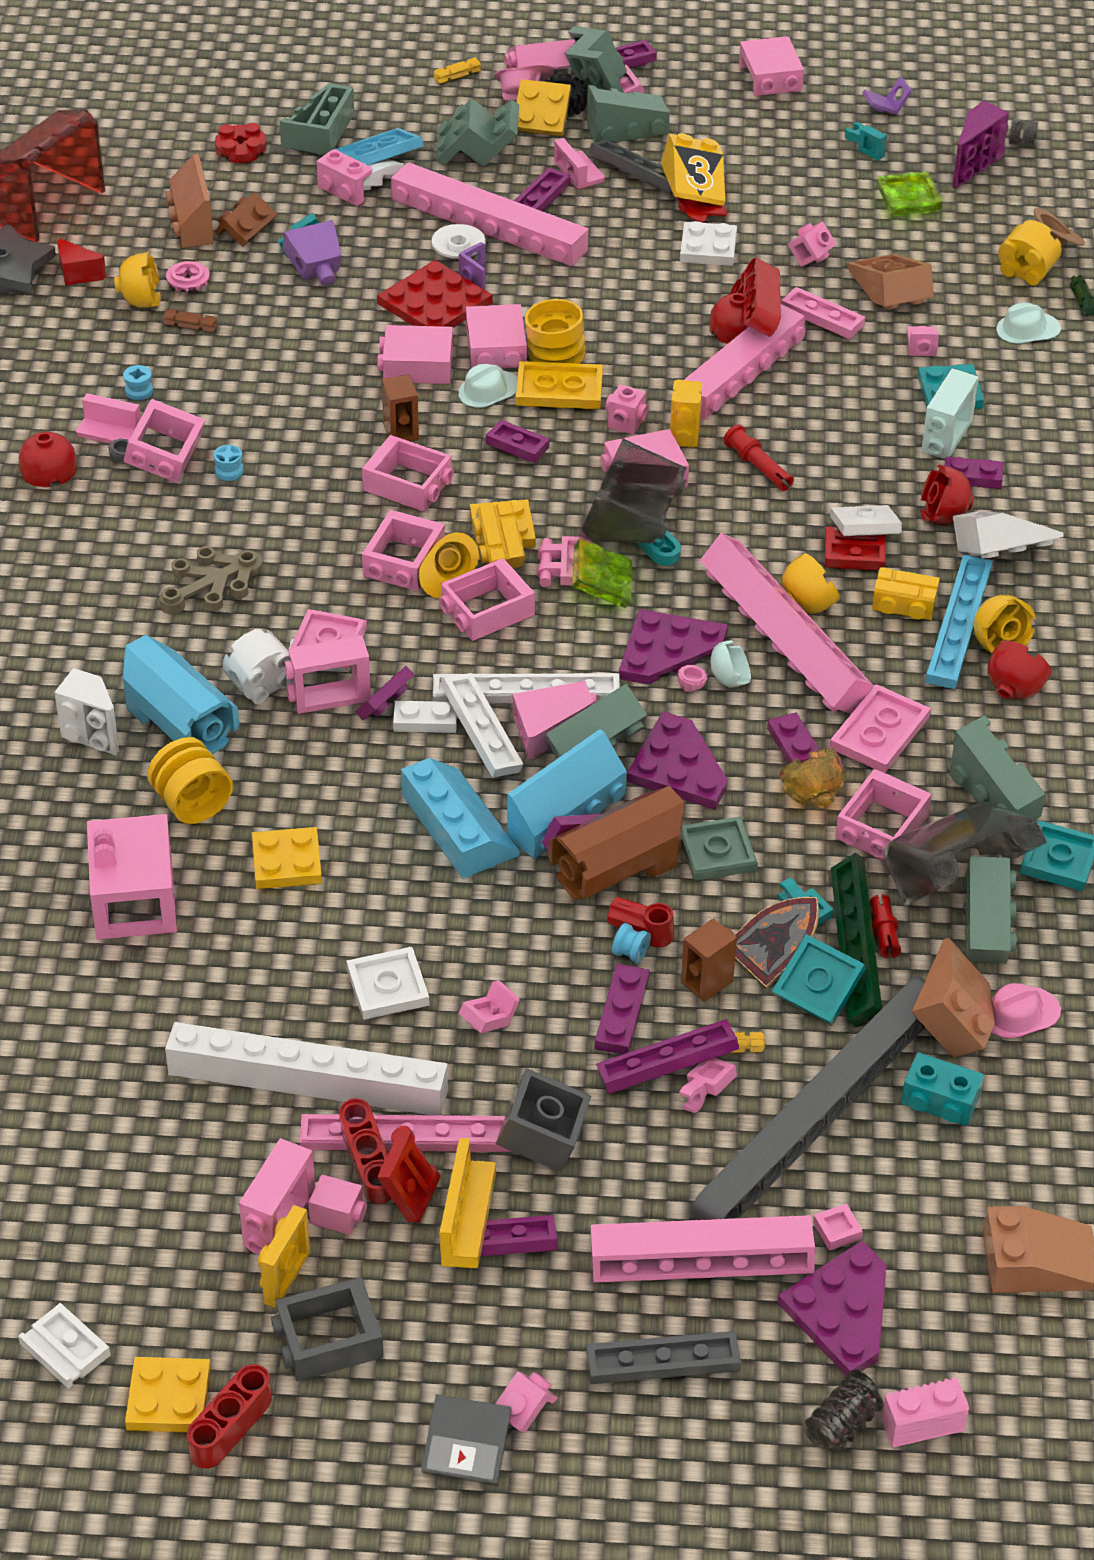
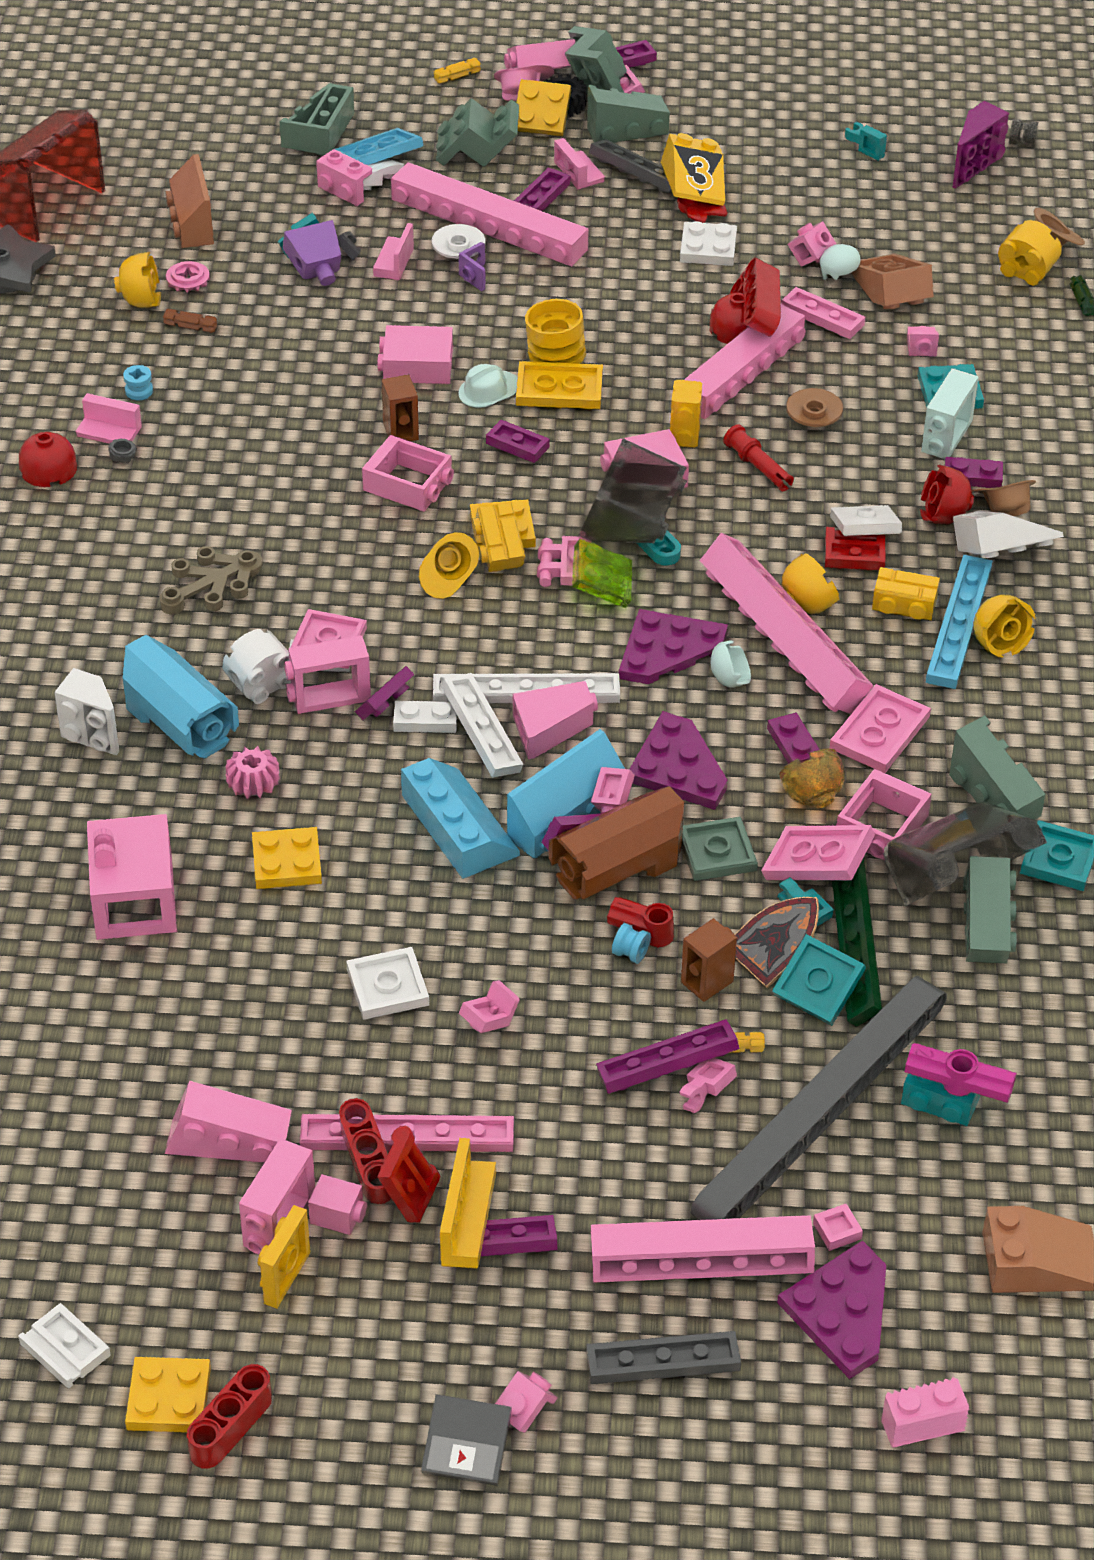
(80, 264): red slope -> none
(173, 424): bright pink window -> none
(190, 780): yellow wheel -> none
(225, 1125): none -> bright pink wedge
(228, 462): medium azure wheel -> none
(240, 142): red plate -> none
(246, 219): dark orange bracket -> none
(252, 772): none -> bright pink gear
(307, 1069): white brick -> none
(333, 1355): dark grey window -> none
(346, 242): none -> dark grey tile
(395, 255): none -> bright pink panel
(405, 530): bright pink window -> none
(433, 297): red plate -> none
(493, 576): bright pink window -> none
(496, 335): bright pink brick -> none
(543, 1120): dark grey brick -> none
(612, 788): none -> bright pink bracket
(615, 714): sand green wedge -> none
(622, 1009): magenta plate -> none
(626, 409): bright pink brick -> none
(691, 678): bright pink piece -> none
(772, 65): bright pink panel -> none
(814, 407): none -> medium nougat dish
(818, 852): none -> bright pink plate
(839, 260): none -> light aqua hair
(844, 1412): clear smoke piece -> none
(885, 926): red pin -> none
(889, 103): medium lavender bracket -> none
(909, 193): clear neon green plate -> none
(956, 1003): nougat slope -> none
(960, 1072): none -> dark pink piece
(1009, 499): none -> medium nougat piece
(1016, 672): red cylinder -> none
(1023, 1010): bright pink piece -> none
(1027, 323): light aqua piece -> none

